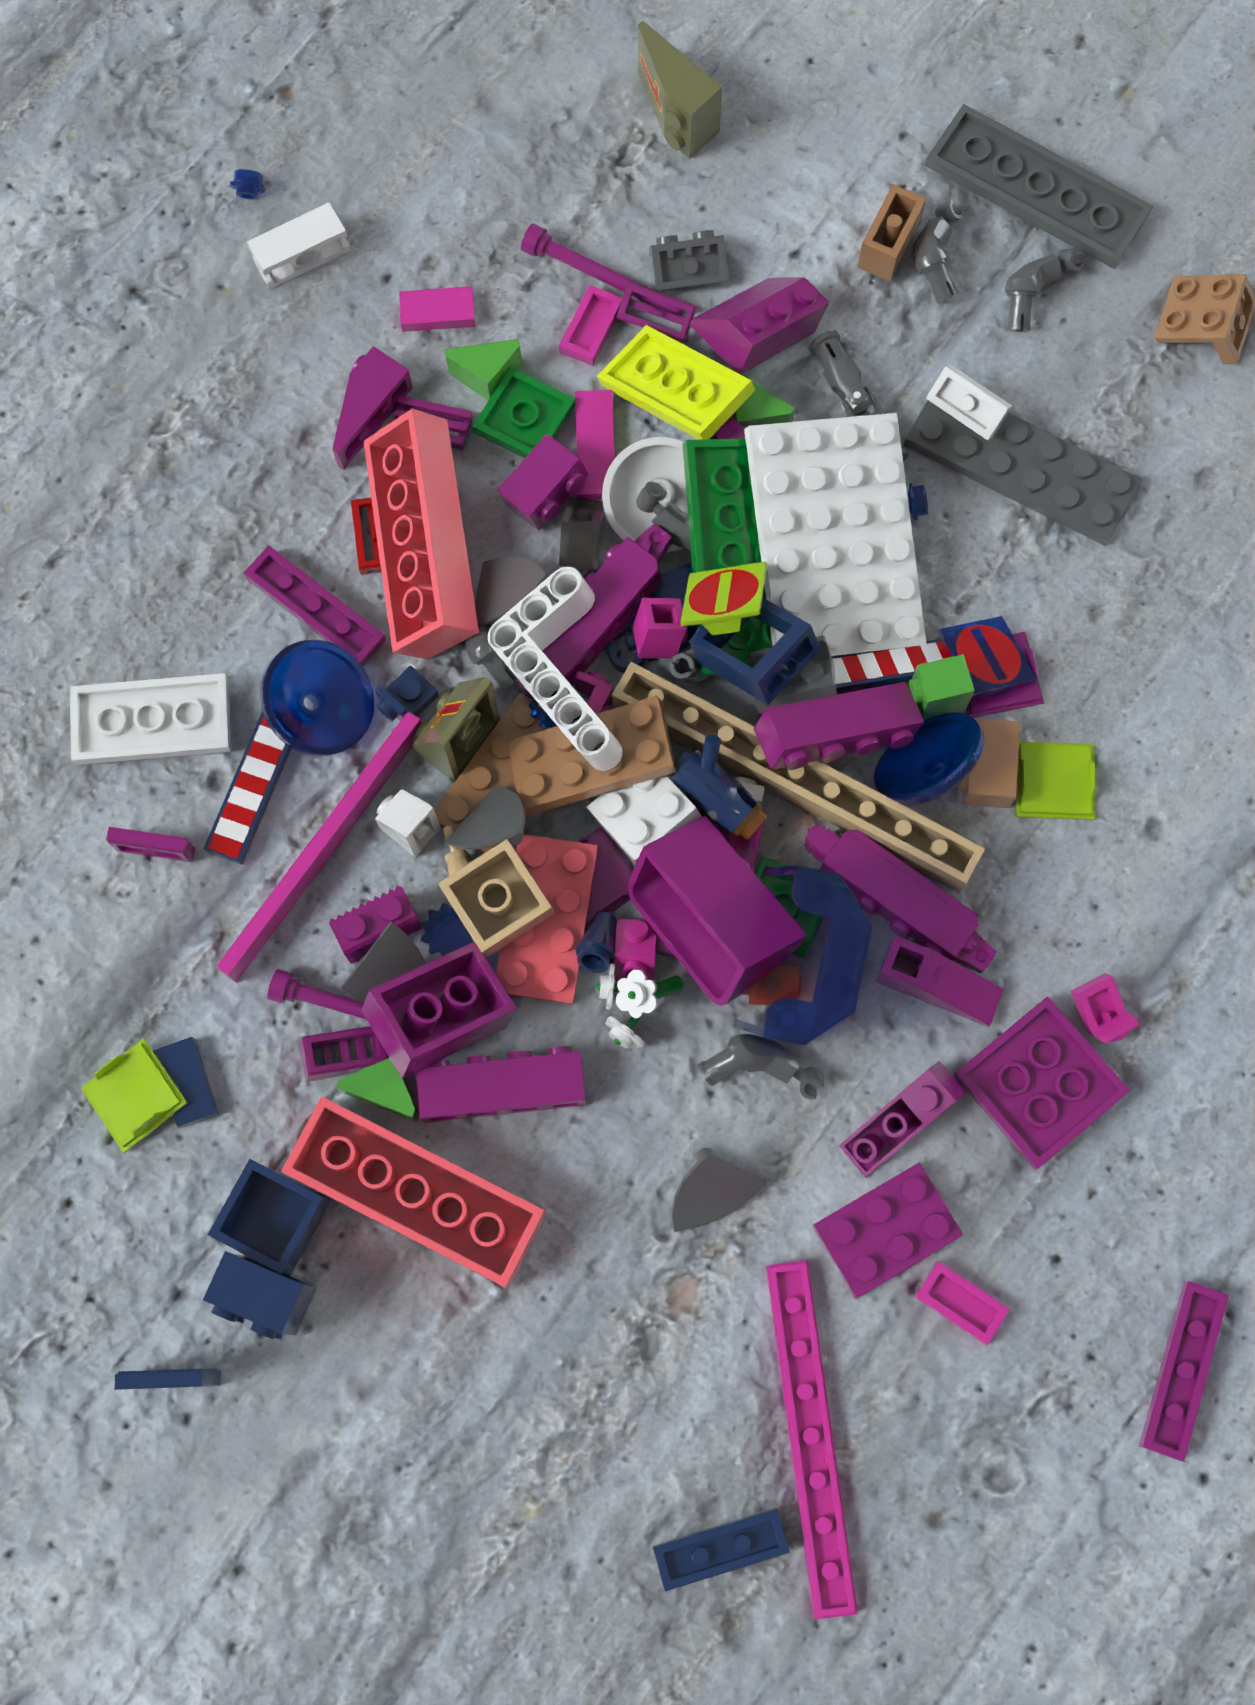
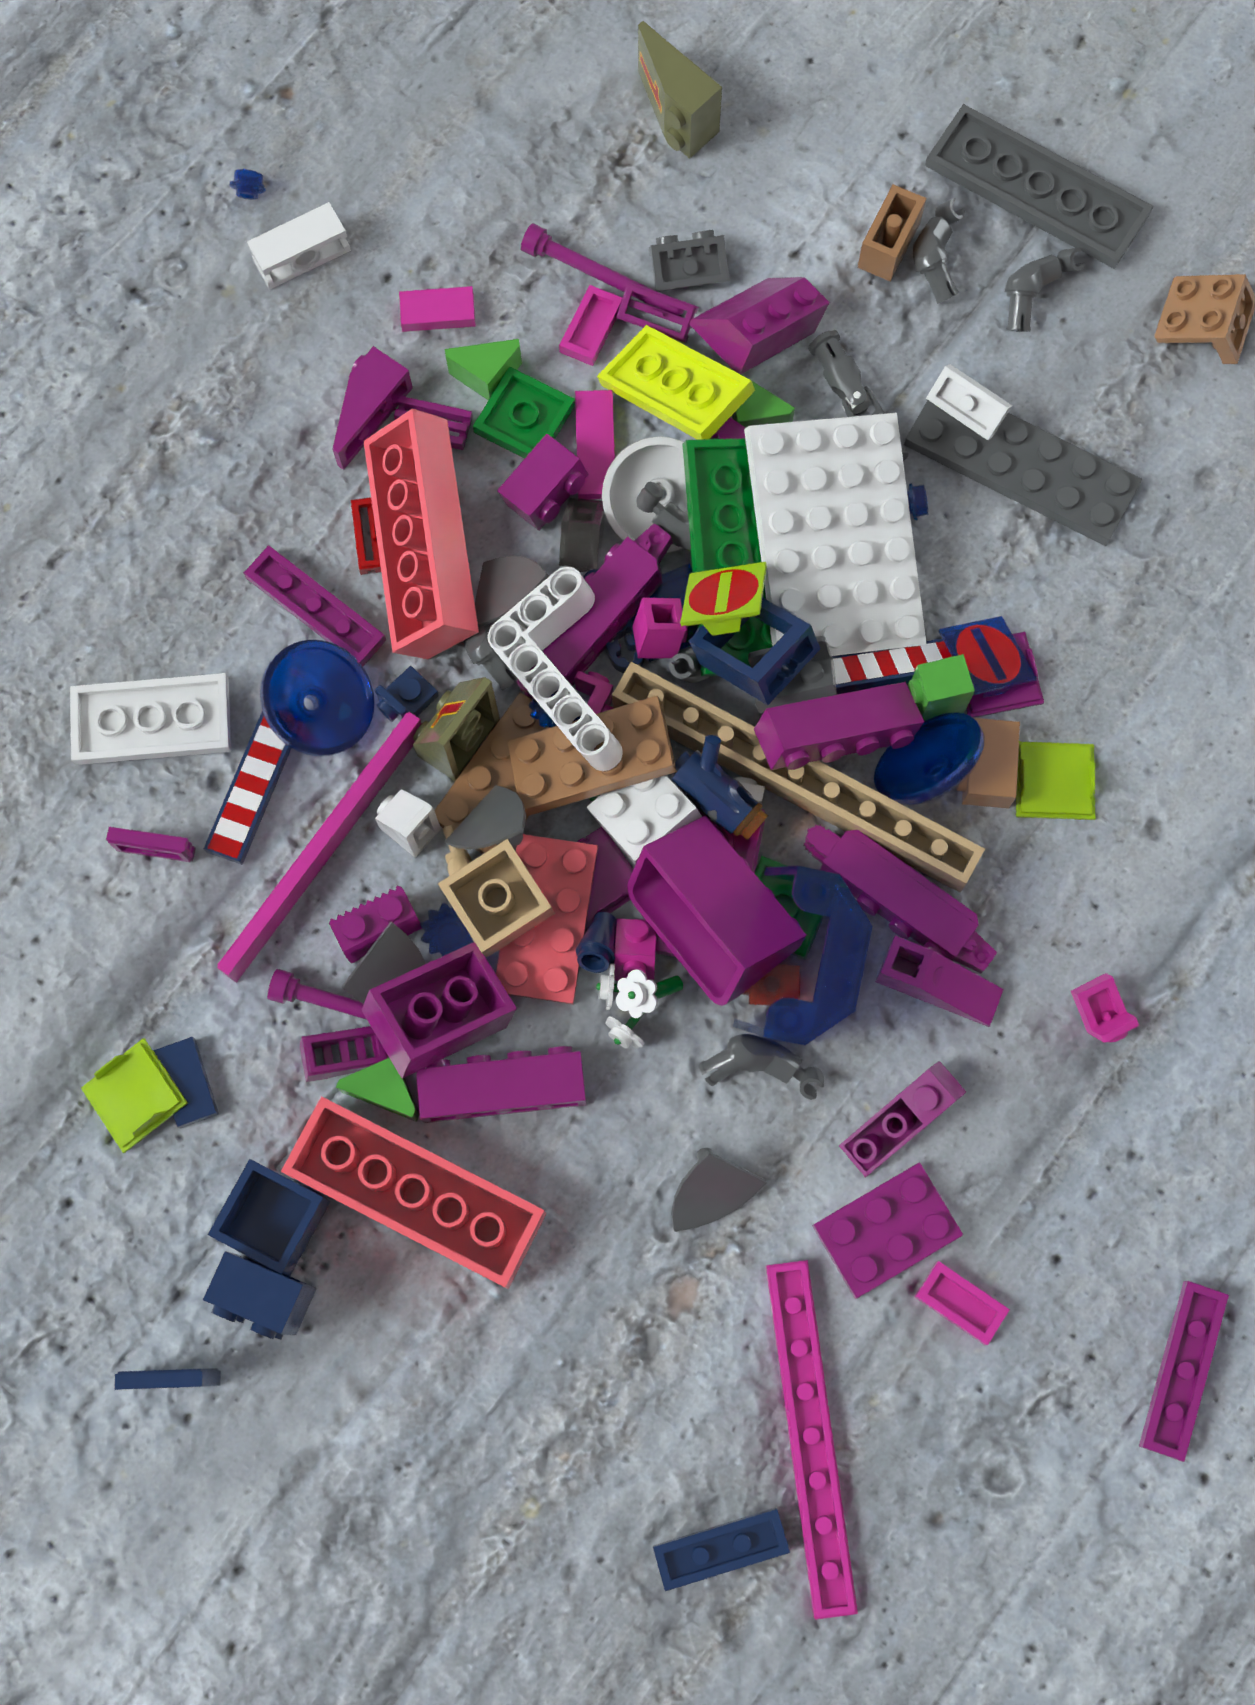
(1041, 1083): magenta plate -> none

